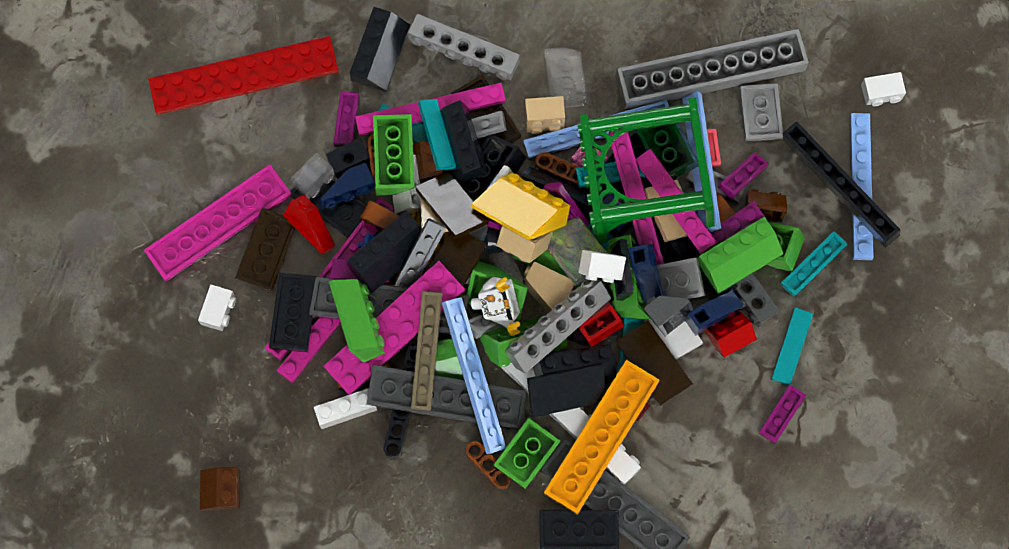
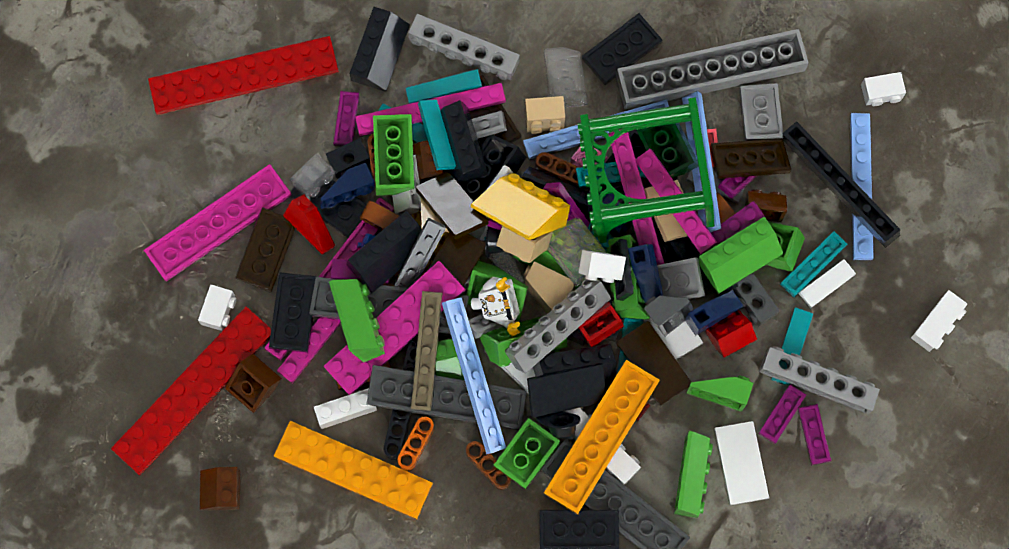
(191, 391): none -> red plate
(252, 383): none -> reddish brown slope
(353, 470): none -> light orange plate
(415, 453): none -> orange beam
(444, 86): none -> teal tile
(561, 424): none -> black piece
(622, 48): none -> black tile
(692, 475): none -> bright green slope
(728, 391): none -> bright green slope
(741, 463): none -> white tile
(750, 158): none -> dark brown tile
(814, 434): none -> magenta tile
(827, 283): none -> white tile
(867, 390): none -> light grey brick
(940, 321): none -> white brick

